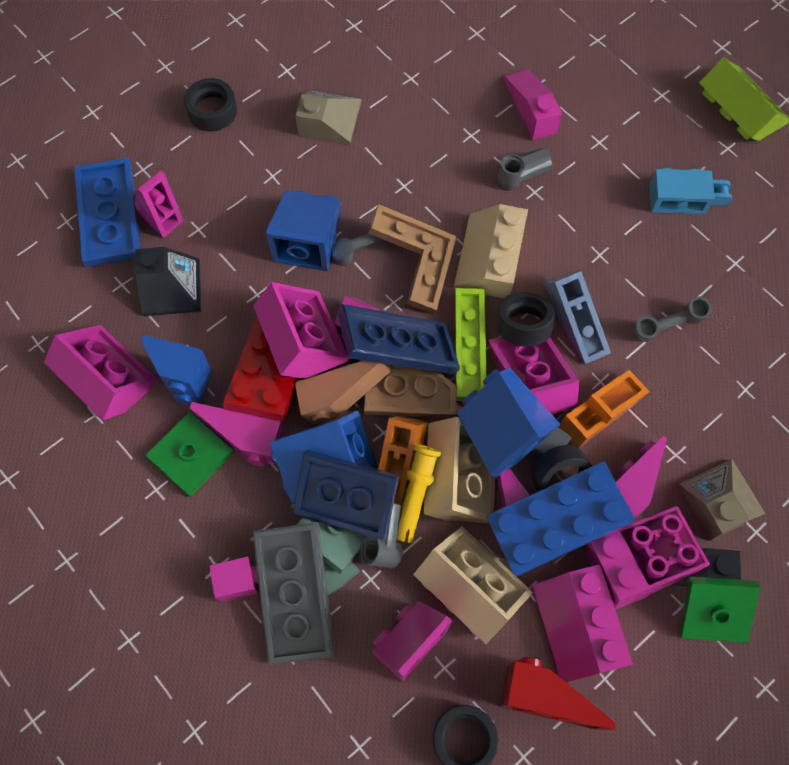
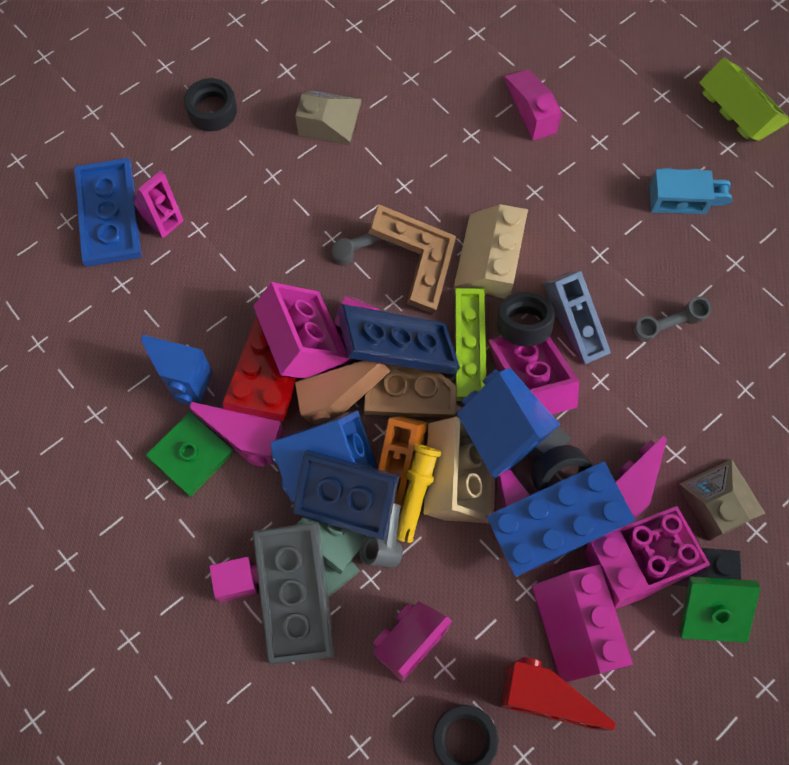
(99, 370): dark pink slope -> none
(167, 281): black slope -> none
(304, 230): blue slope -> none
(472, 584): tan slope -> none
(517, 168): dark grey piece -> none
(603, 408): orange slope -> none

